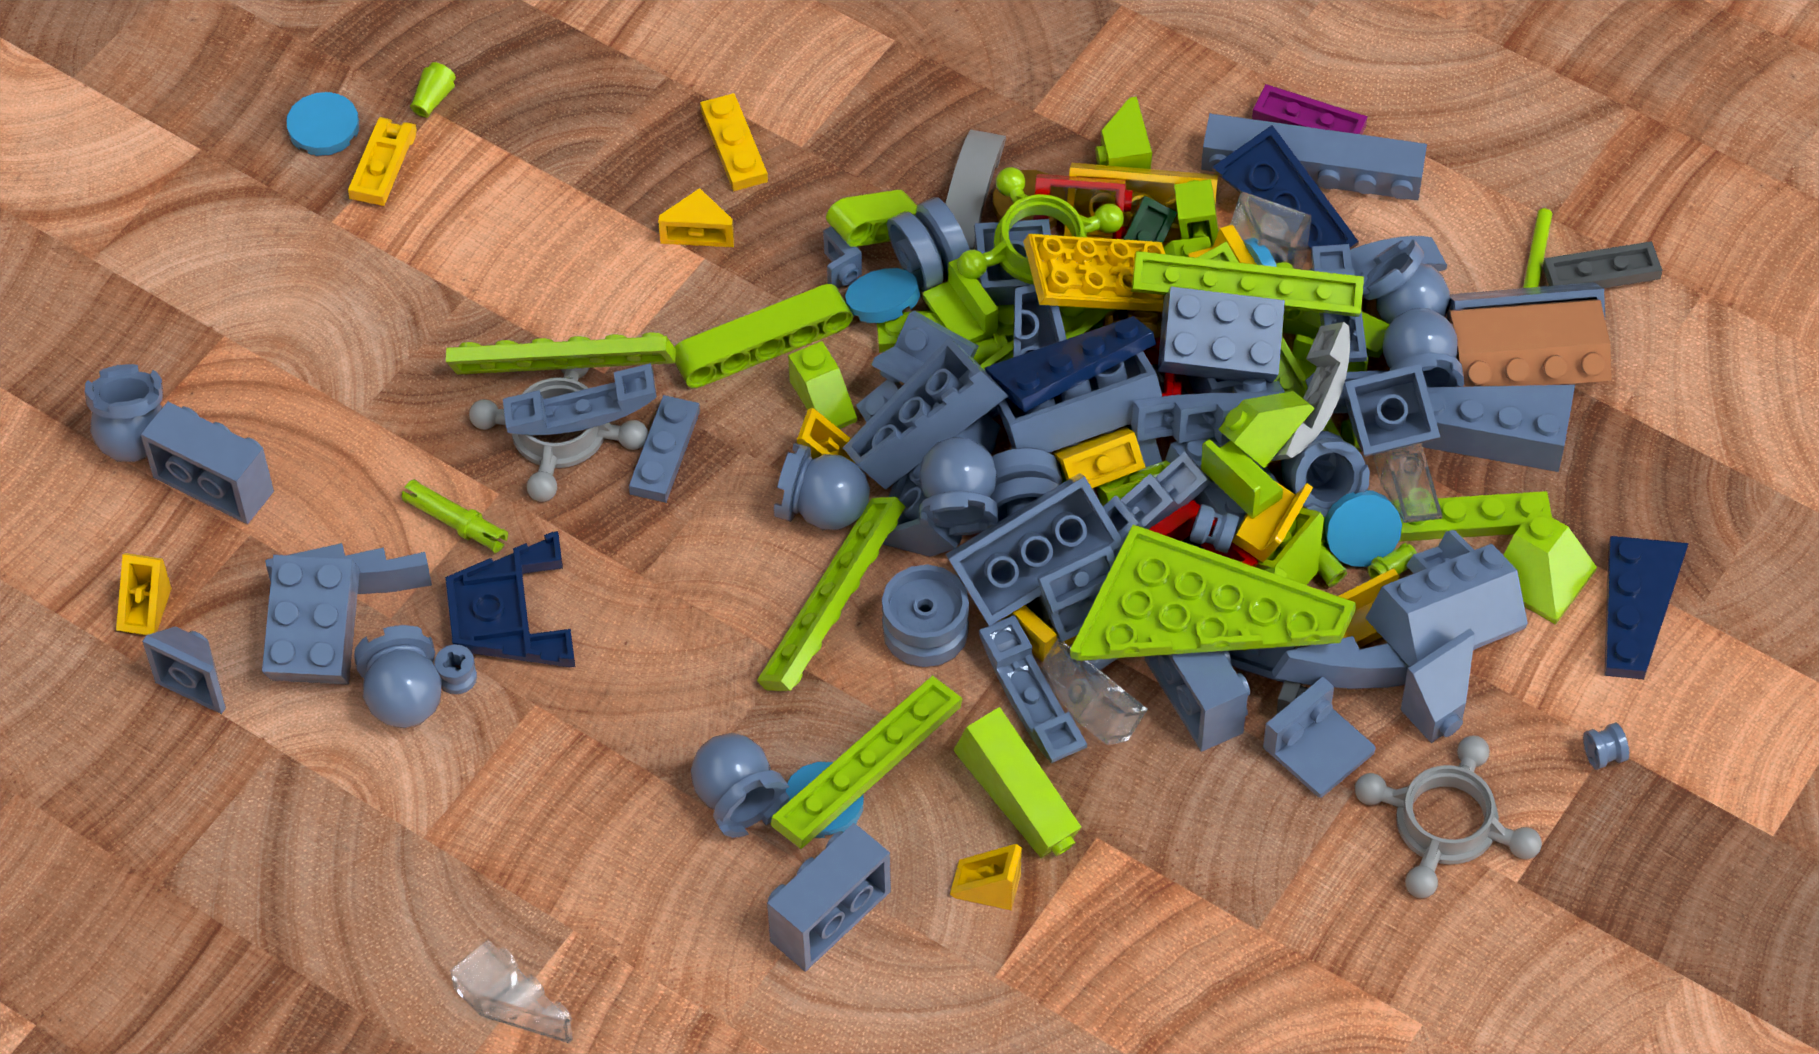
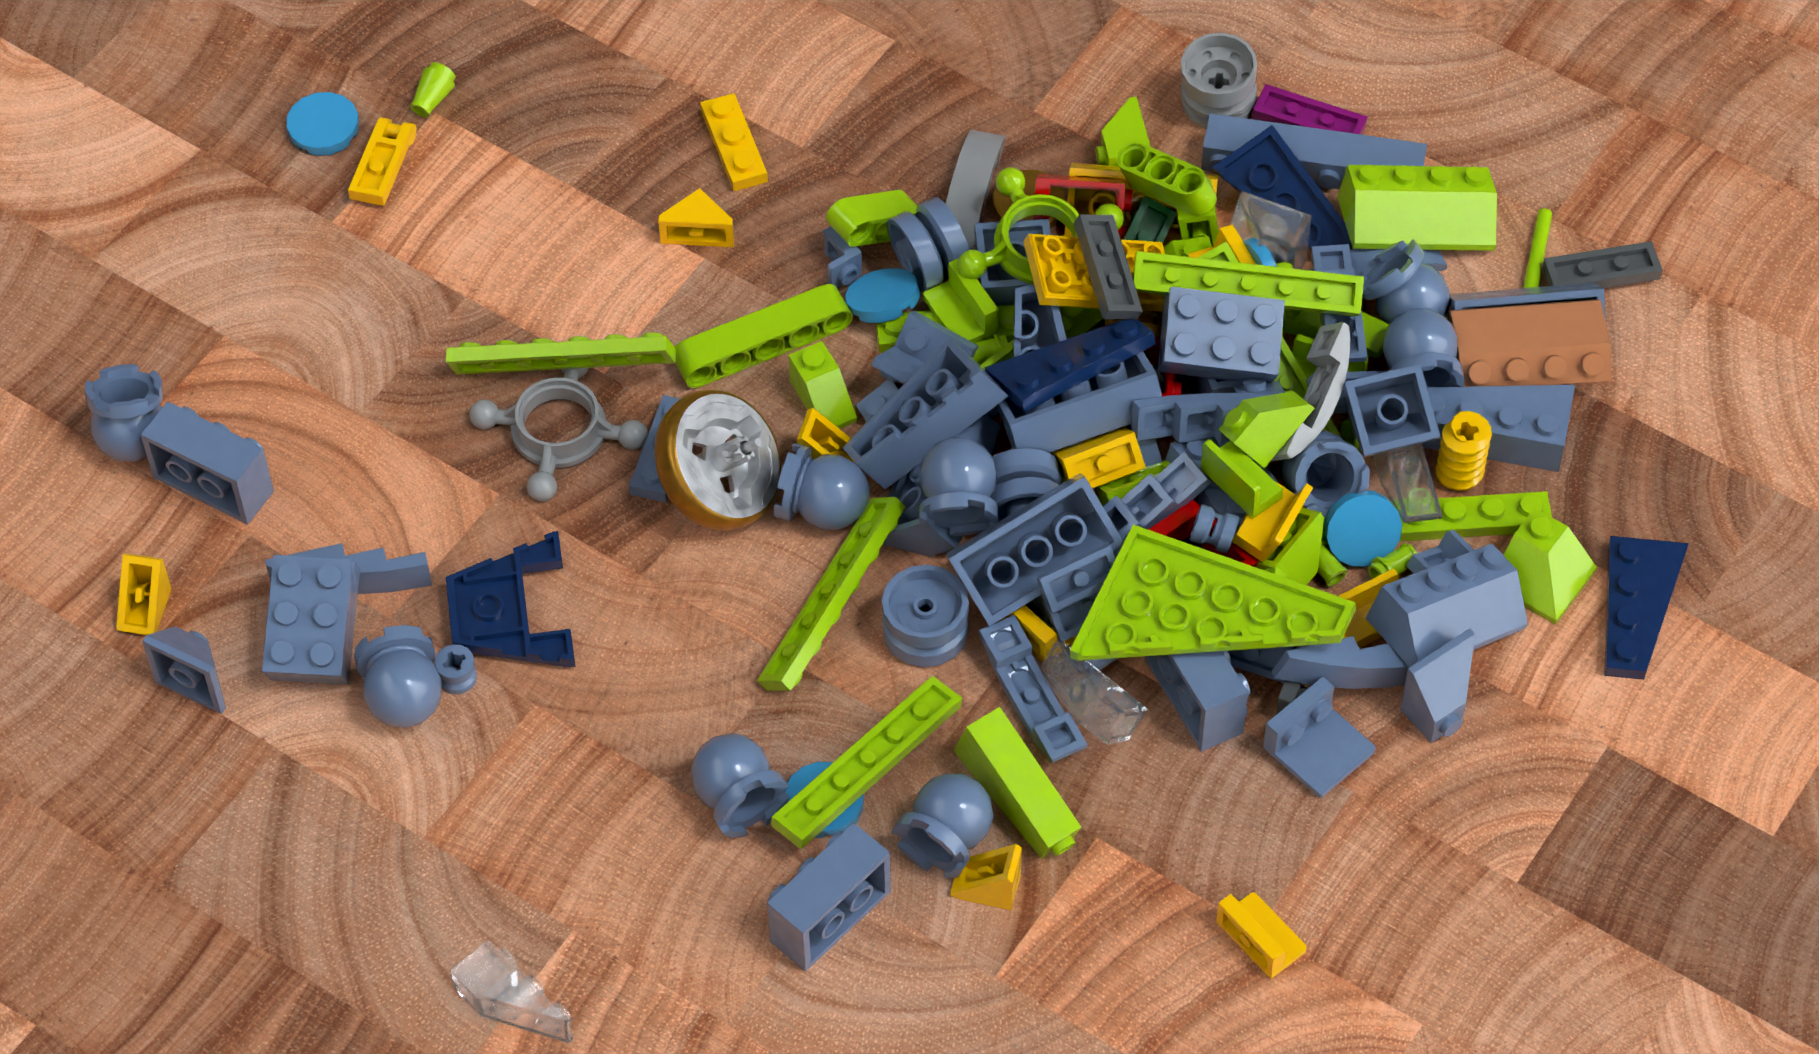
(467, 523): lime pin -> none
(581, 409): sand blue slope -> none
(748, 460): none -> flat silver wheel
(946, 822): none -> sand blue tile
(1107, 267): none -> dark grey plate
(1166, 178): none -> lime beam
(1218, 78): none -> light grey wheel
(1260, 933): none -> yellow panel
(1422, 879): light grey piece -> none
(1423, 203): none -> lime slope
(1463, 451): none -> yellow piece
(1606, 746): sand blue wheel -> none

